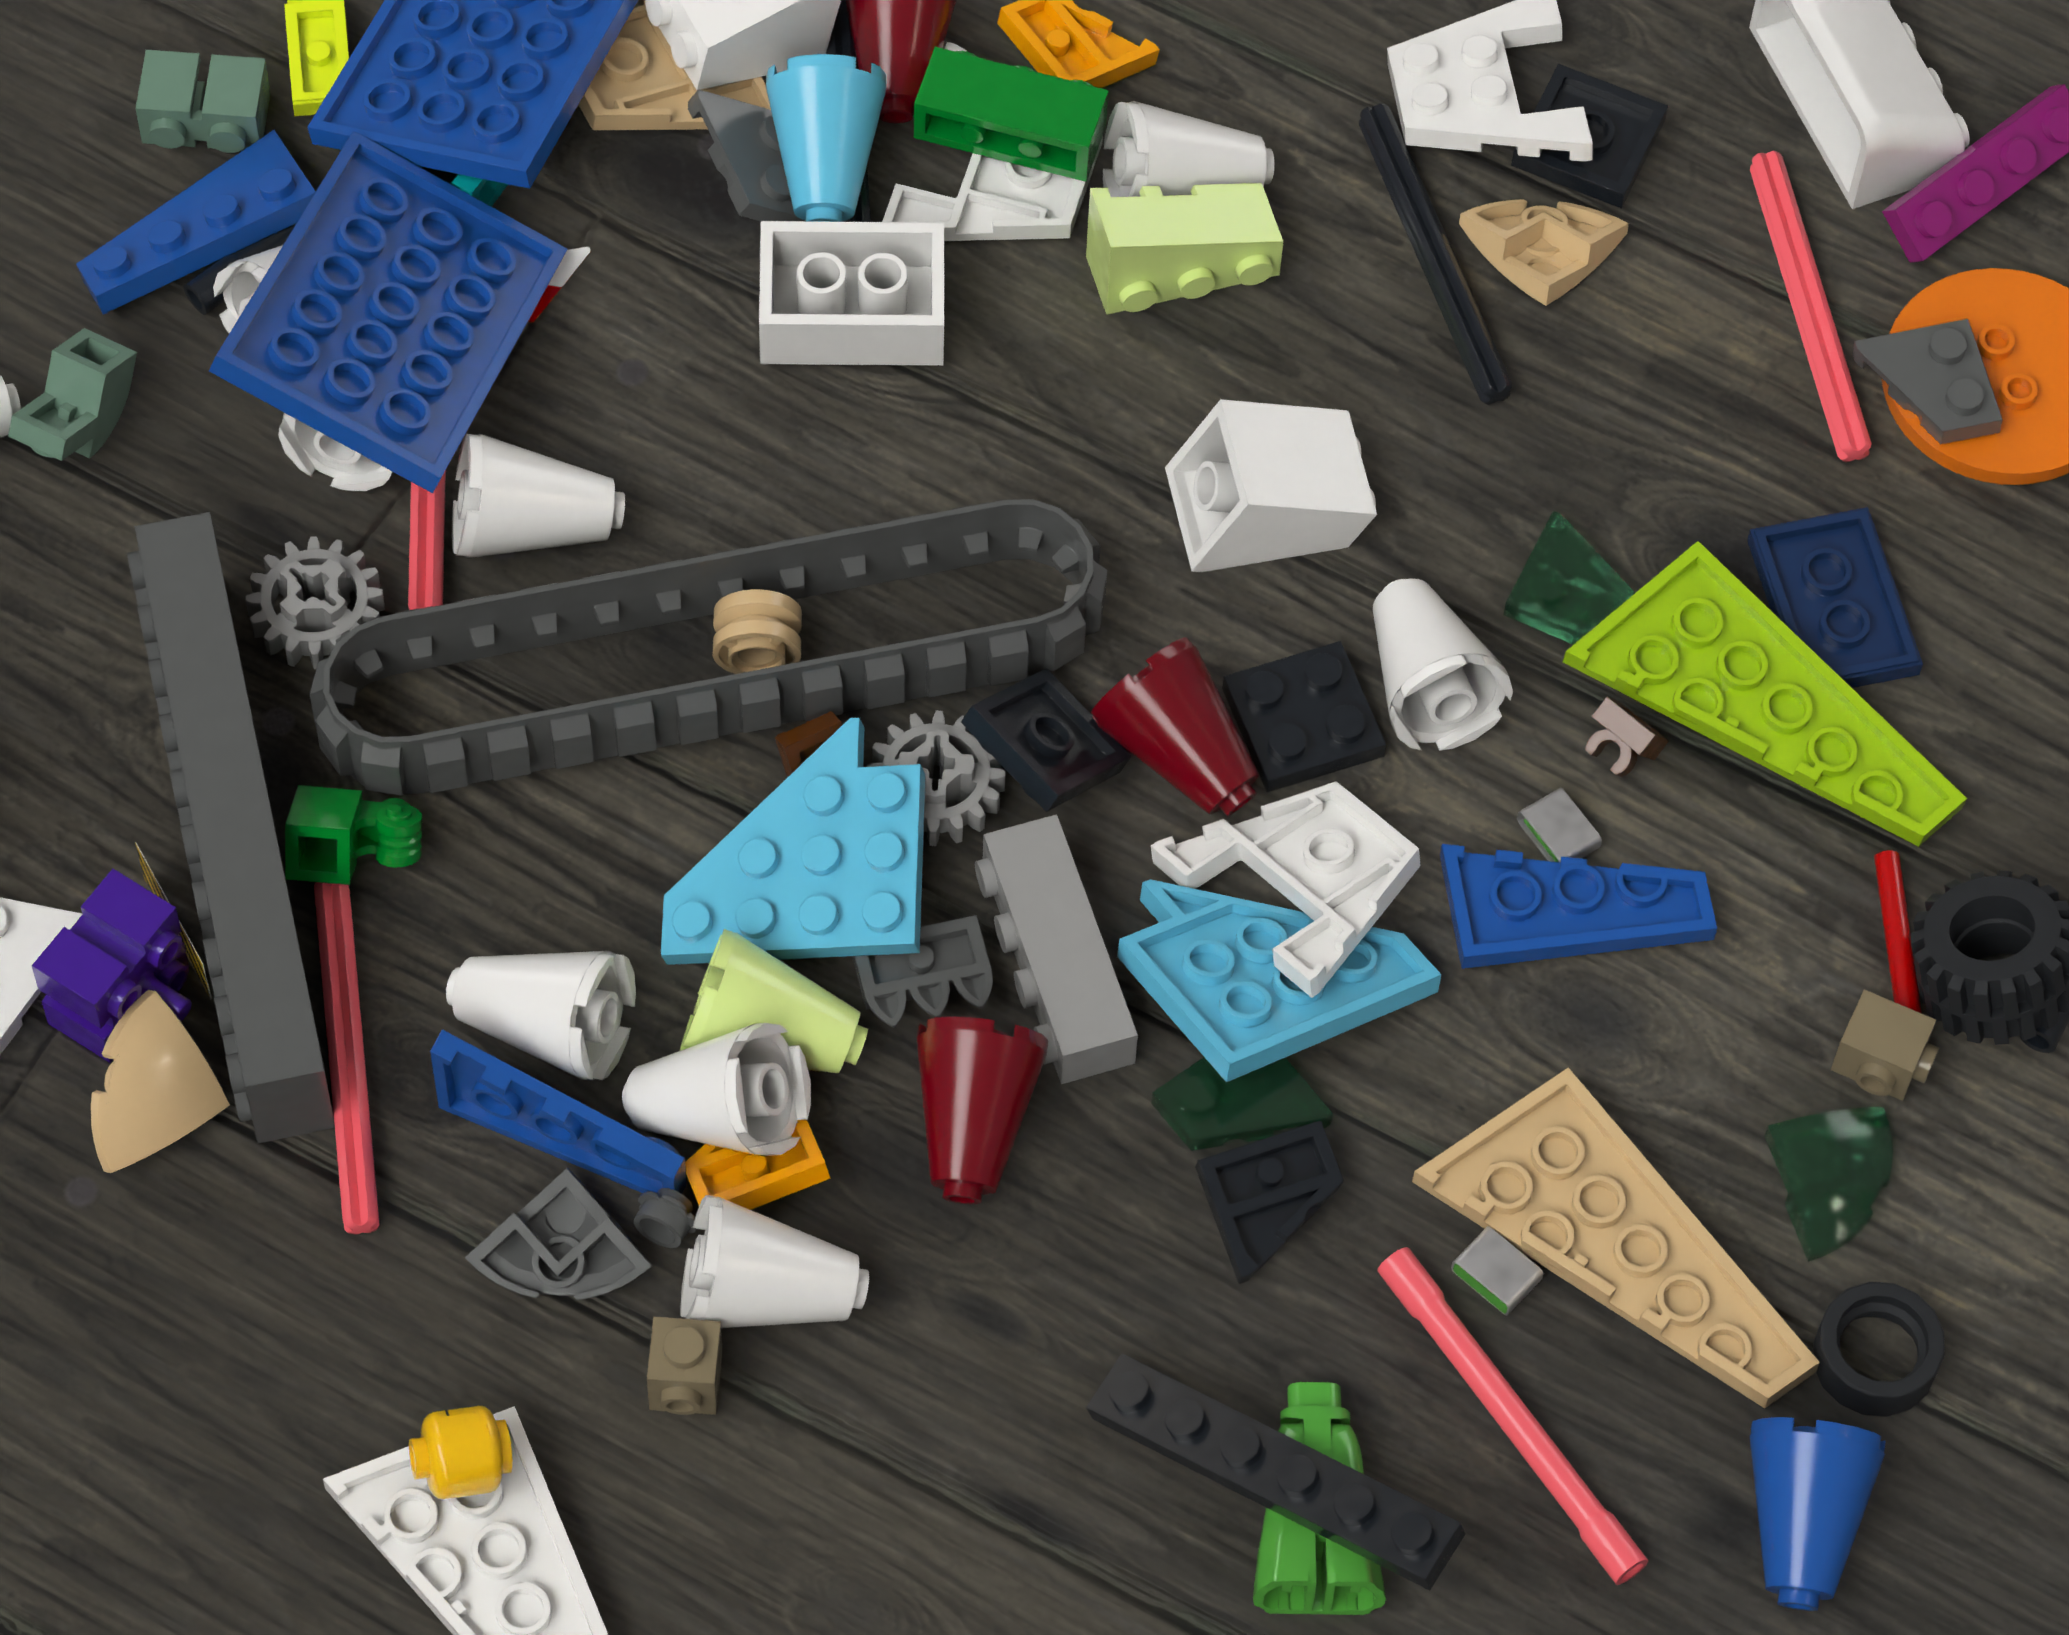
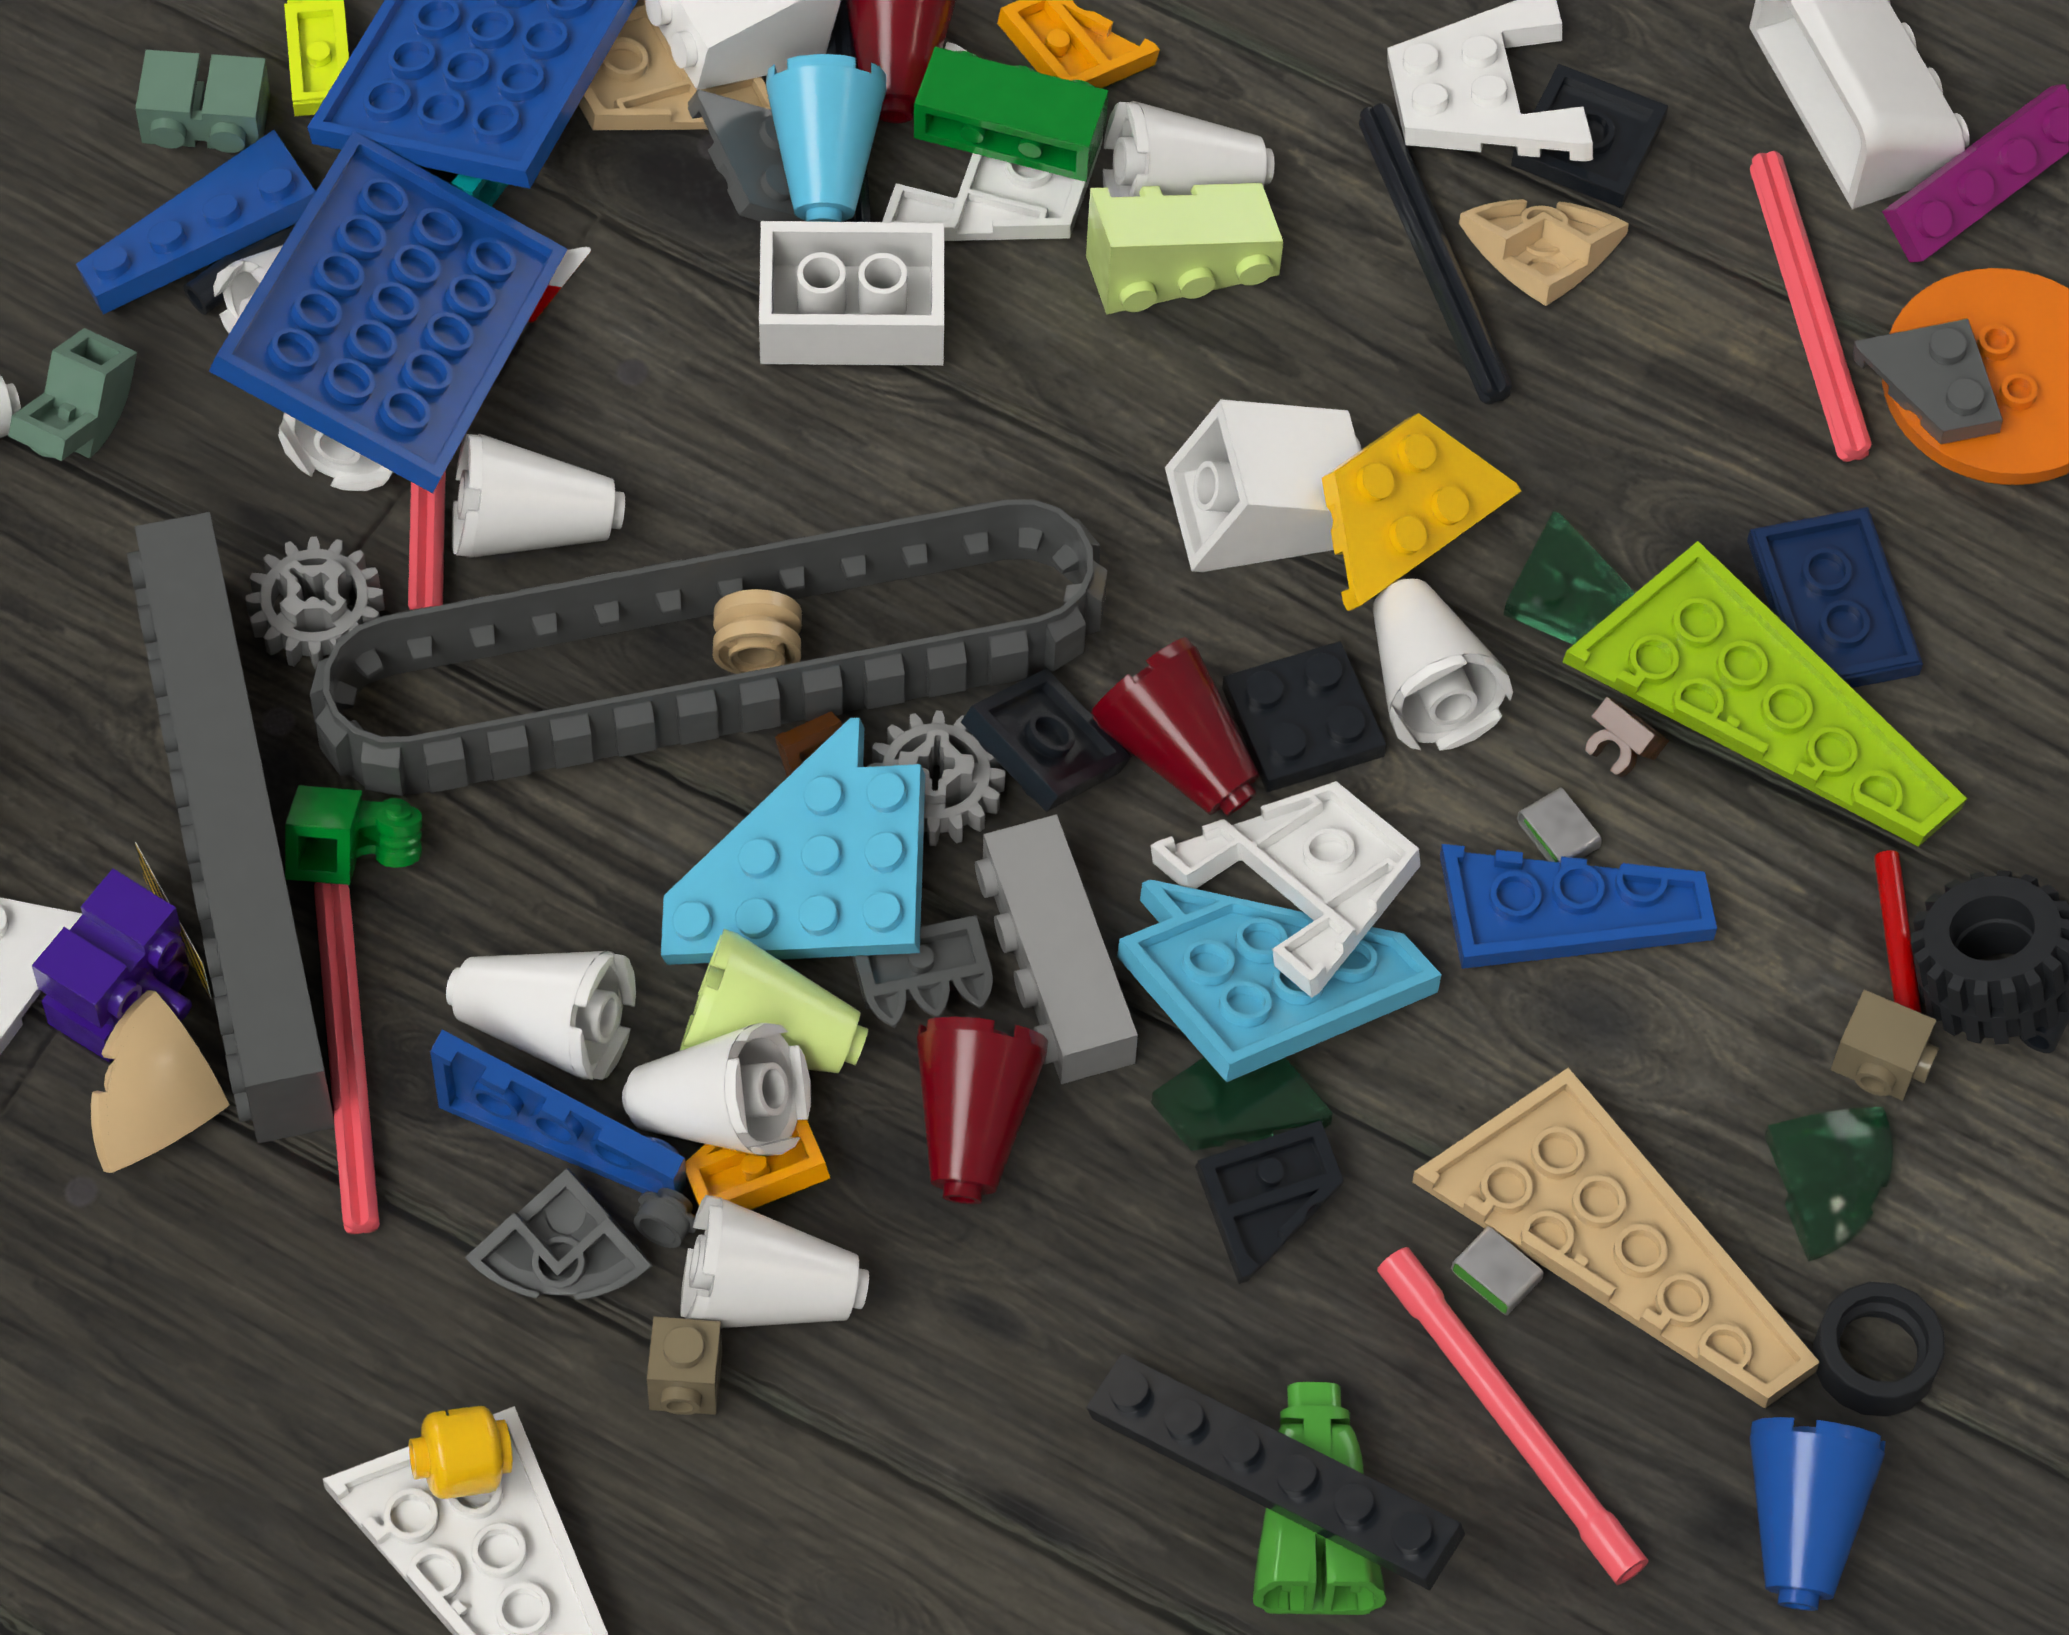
(1406, 503): none -> yellow wing

